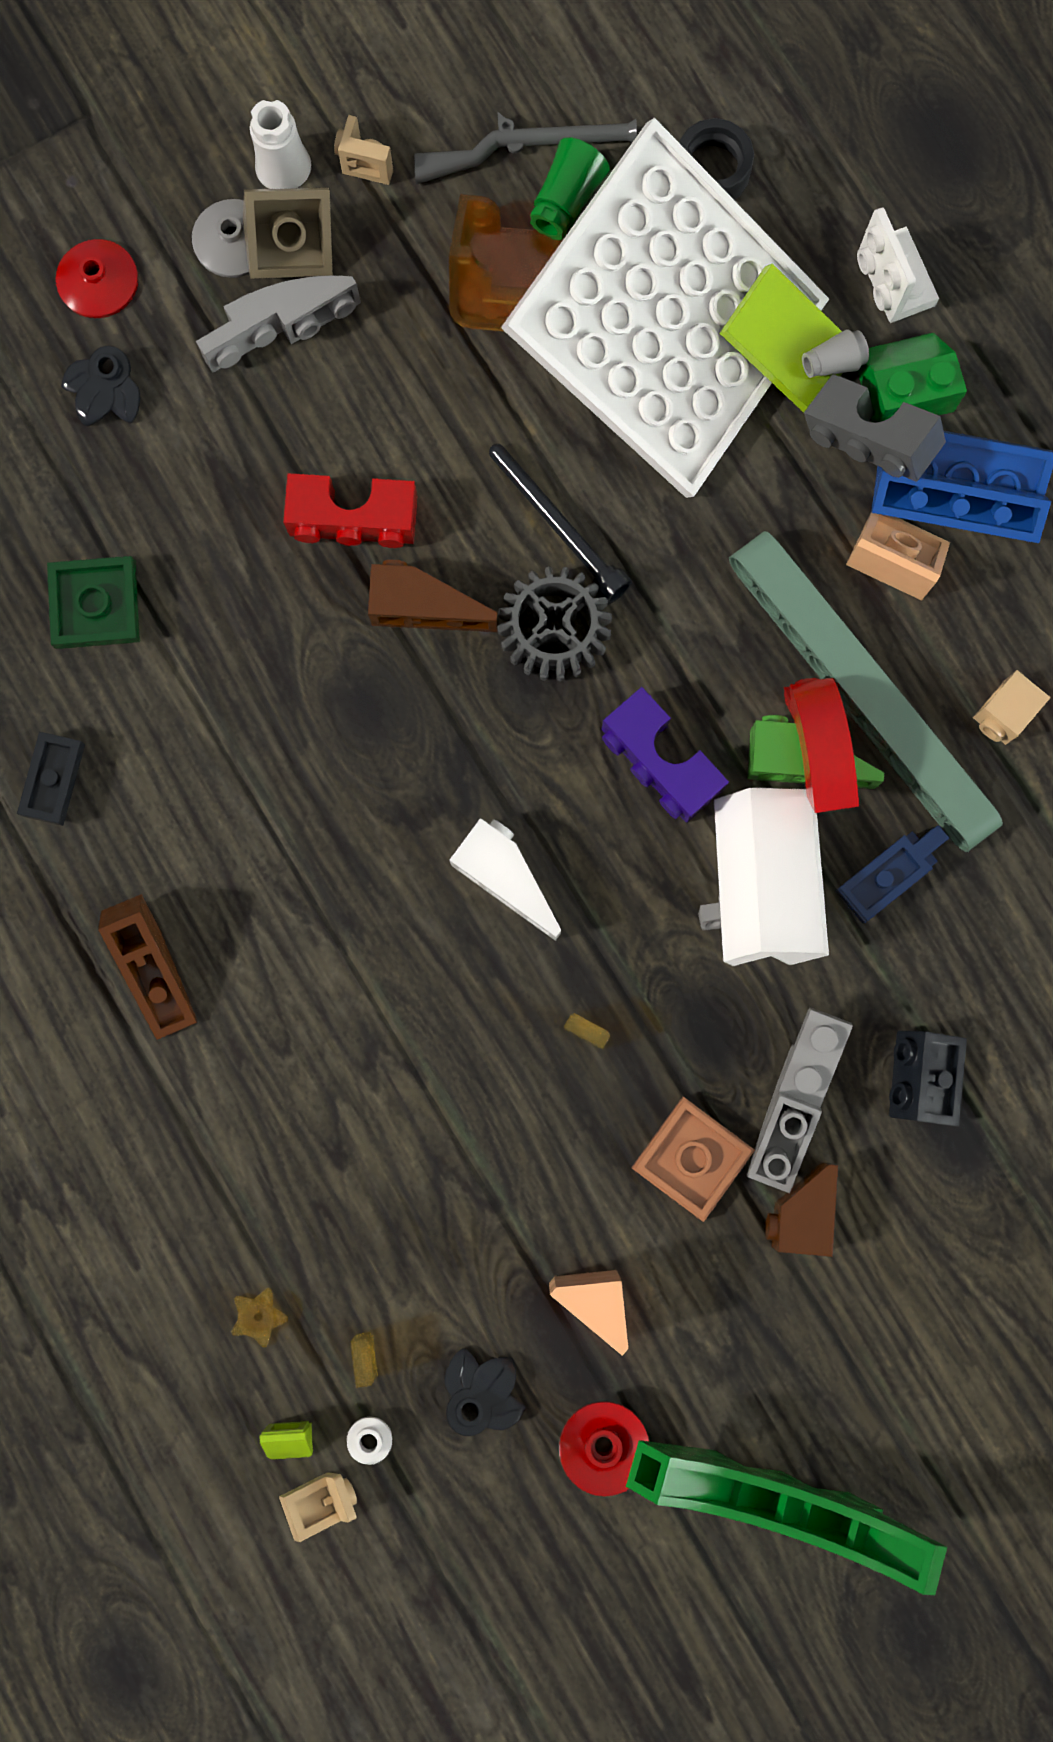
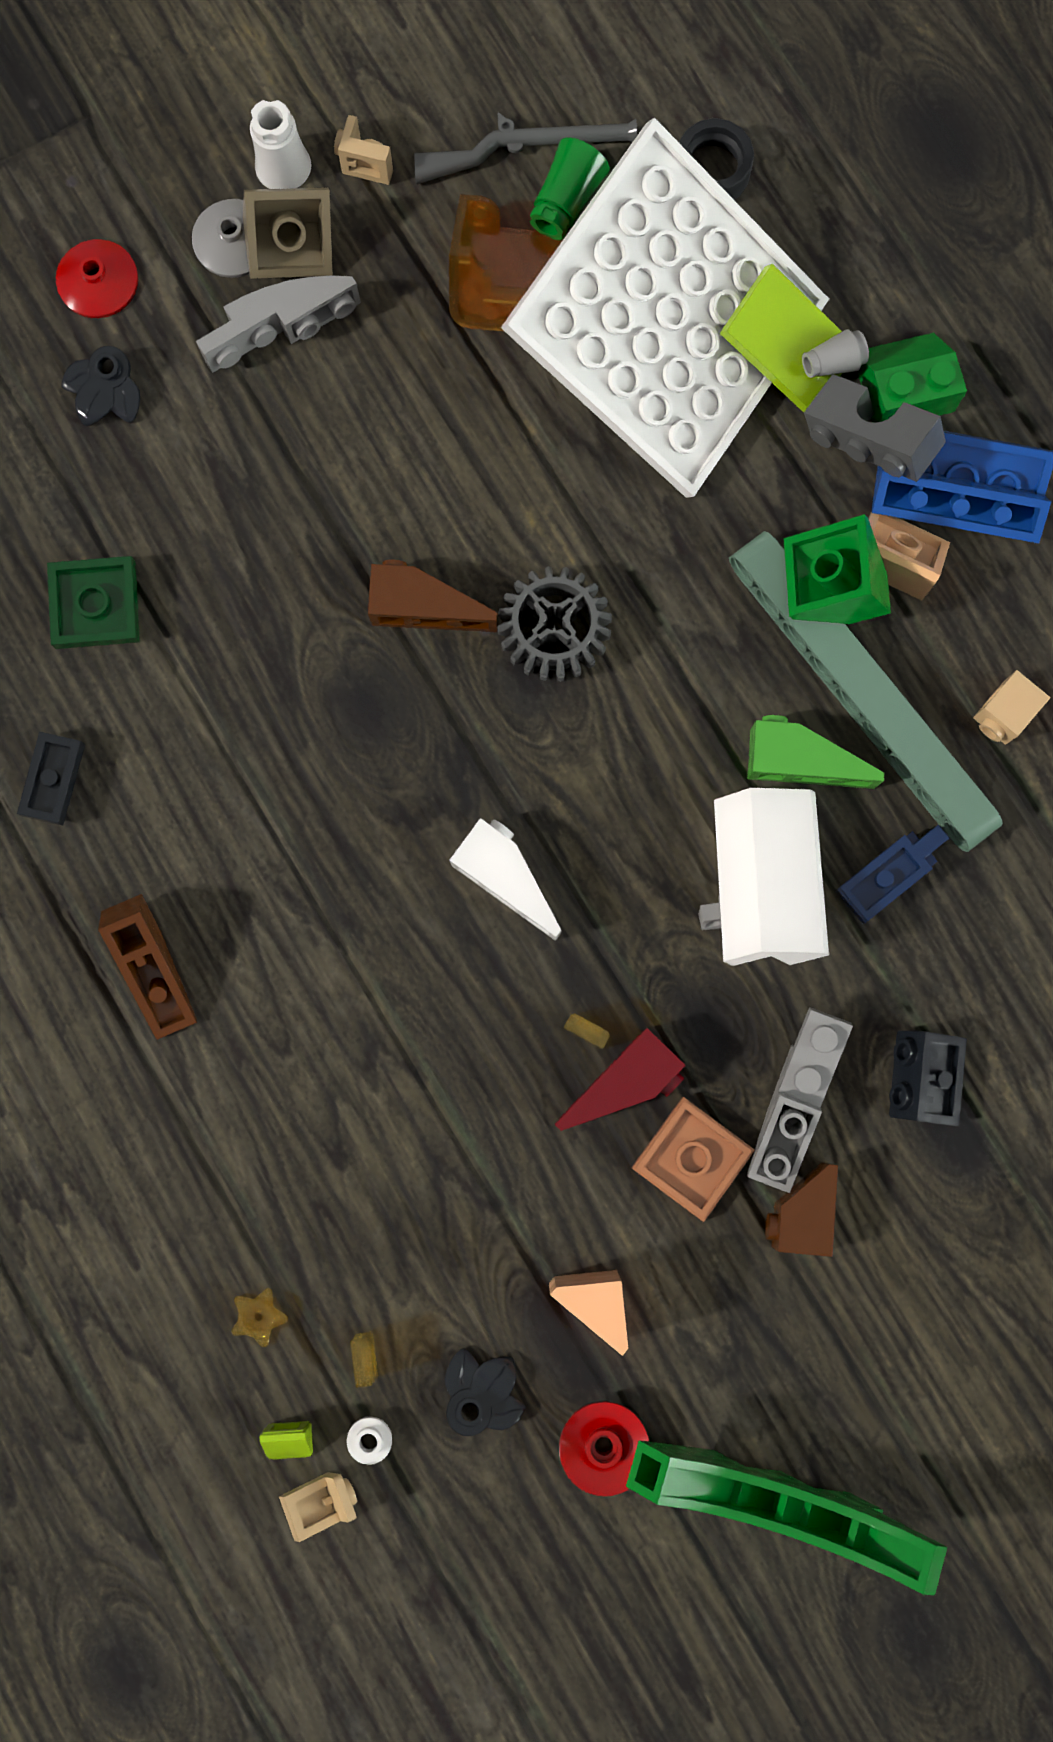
(384, 518): red arch -> none
(610, 582): black piece -> none
(631, 1078): none -> dark red slope
(683, 786): dark purple arch -> none
(824, 743): red arch -> none
(836, 574): none -> green slope
(895, 269): white bracket -> none

